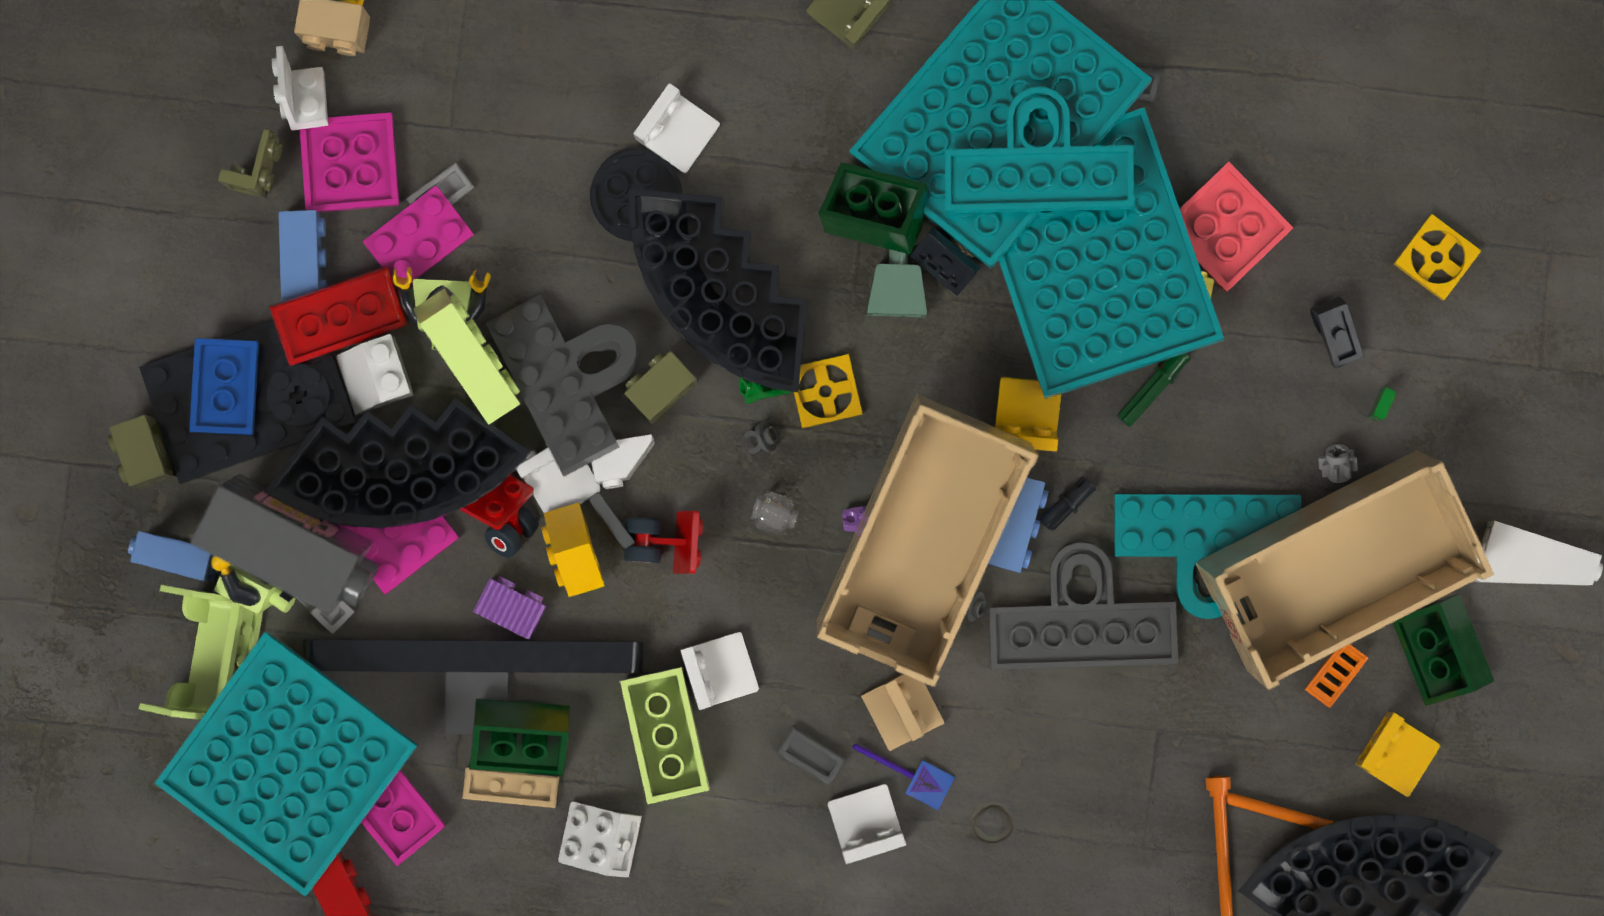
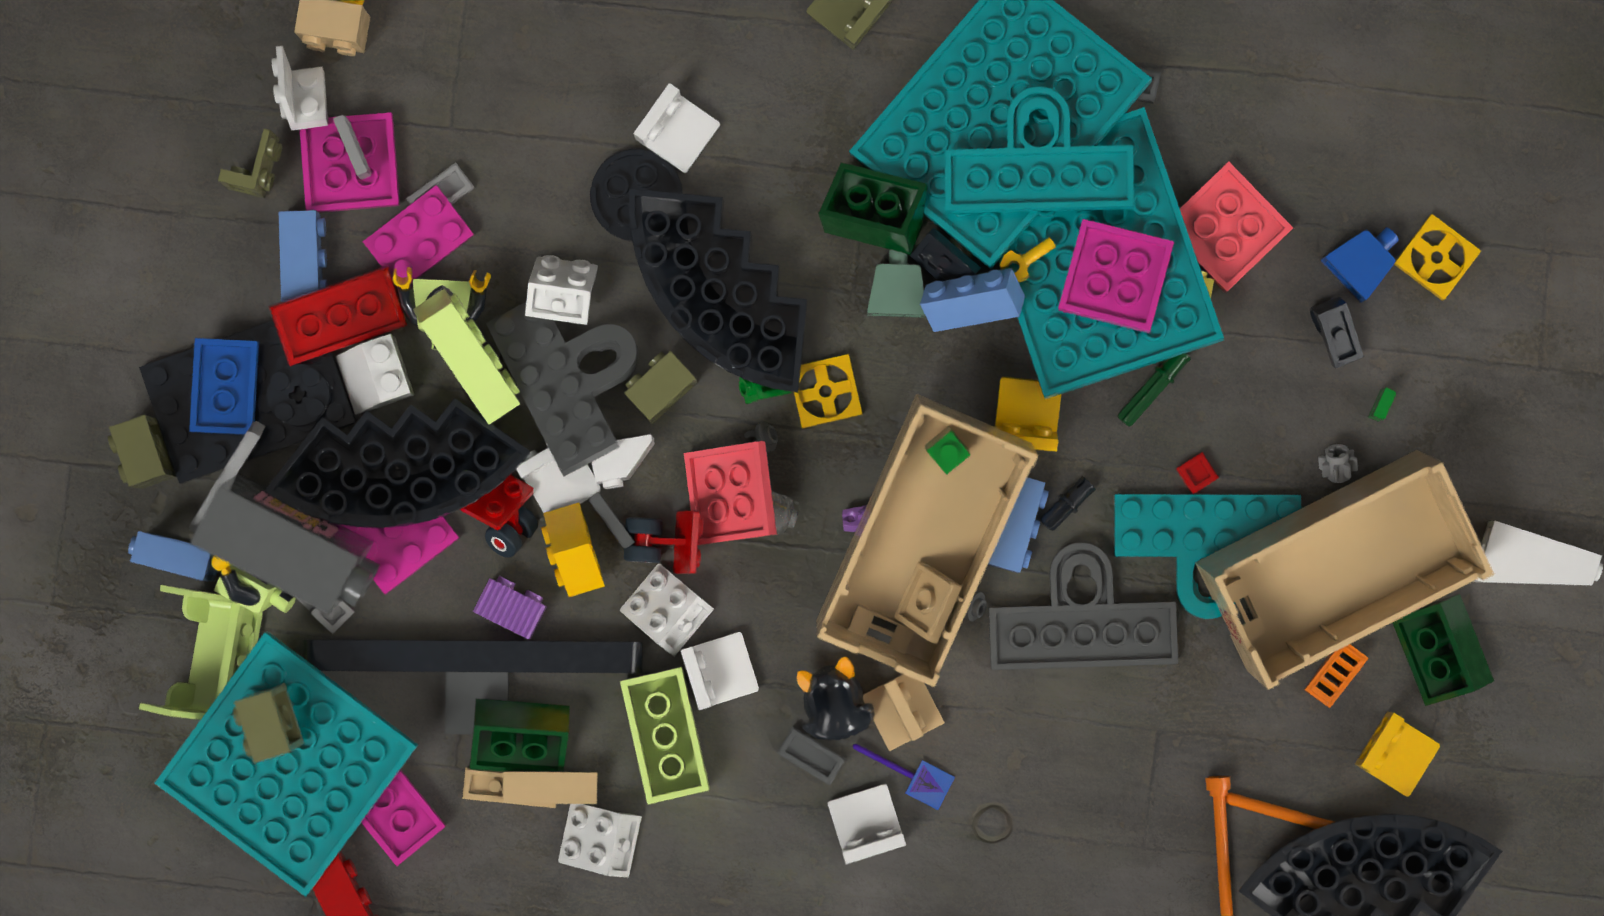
(231, 468): none -> light grey tile
(268, 723): none -> olive brick
(352, 147): none -> light grey tile
(550, 787): none -> tan tile
(560, 289): none -> white bracket
(666, 609): none -> white bracket
(731, 492): none -> coral plate
(834, 702): none -> black hair
(927, 602): none -> tan tile
(947, 450): none -> green brick
(972, 300): none -> medium blue brick
(1027, 258): none -> yellow bar
(1116, 276): none -> dark pink plate
(1197, 473): none -> red tile
(1362, 262): none -> blue torso

